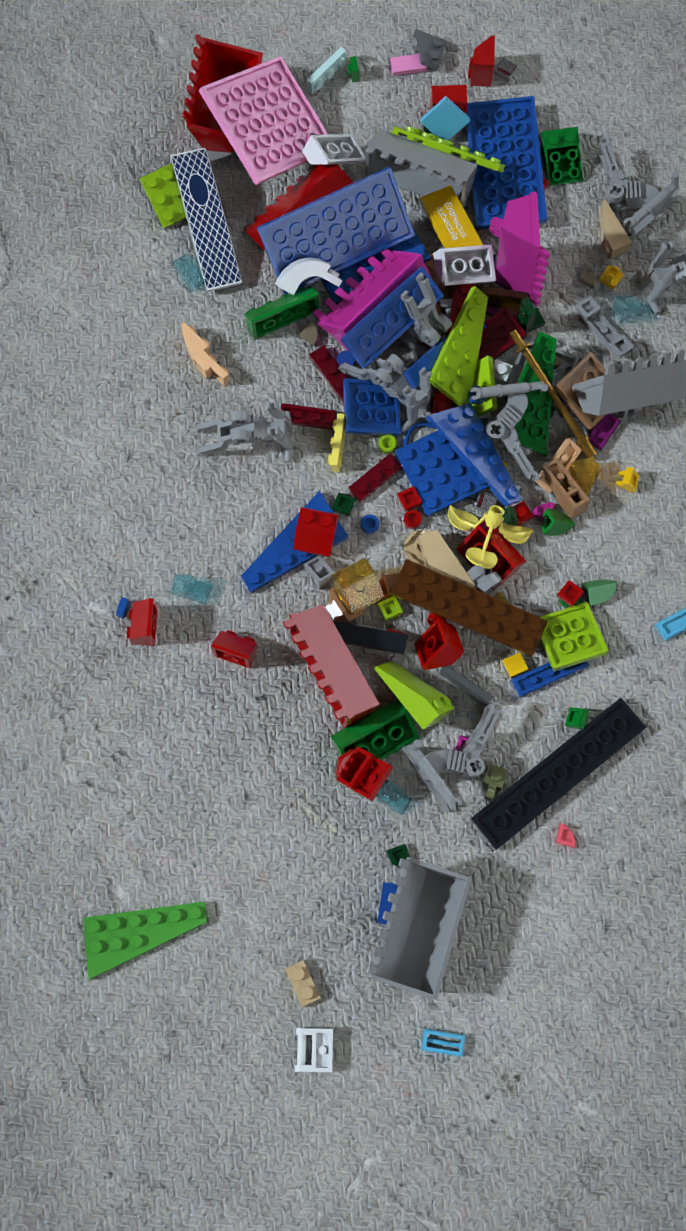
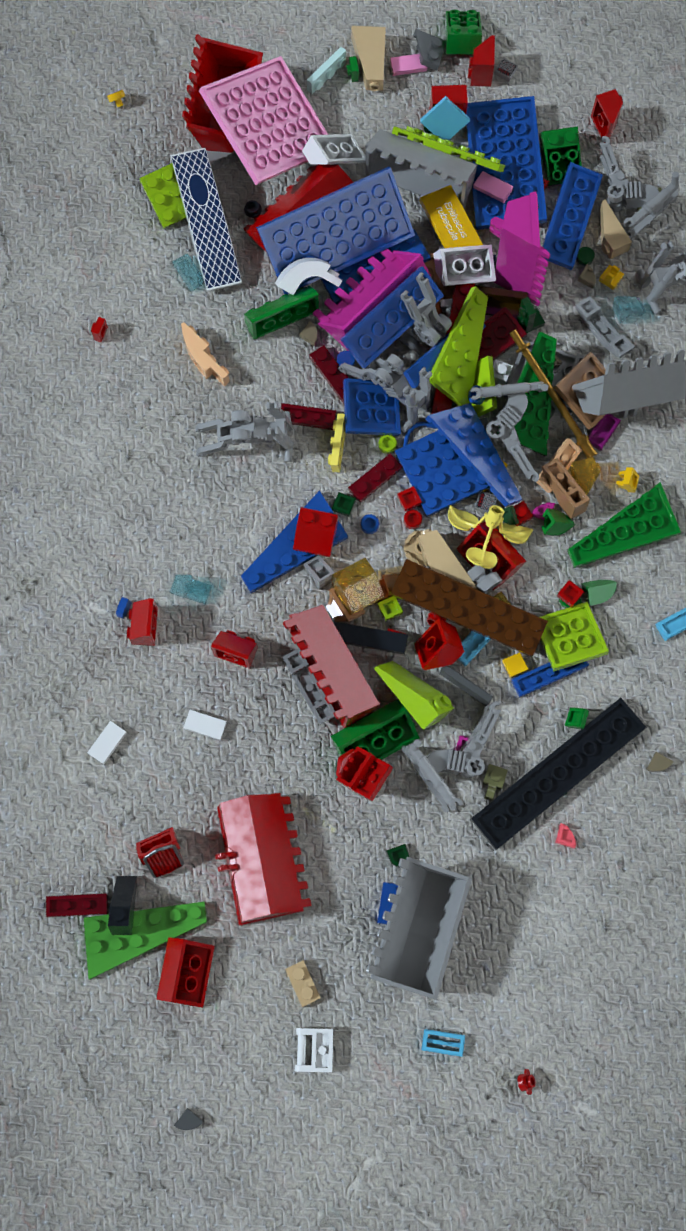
(77, 905): none -> dark red plate
(99, 329): none -> red plate
(107, 742): none -> white tile
(117, 98): none -> yellow tile
(122, 906): none -> black slope
(160, 853): none -> red piece
(185, 972): none -> red slope
(188, 1121): none -> dark grey tile
(205, 725): none -> white tile
(252, 209): none -> black plate
(261, 857): none -> red piece
(307, 685): none -> light grey slope
(370, 53): none -> tan slope
(393, 797): clear light blue slope -> none
(462, 31): none -> green slope
(472, 646): none -> medium azure plate
(493, 187): none -> bright pink tile
(526, 1082): none -> red plate
(571, 215): none -> blue plate
(585, 256): none -> dark green tile
(606, 112): none -> red slope
(635, 526): none -> green wing
(659, 763): none -> dark tan tile

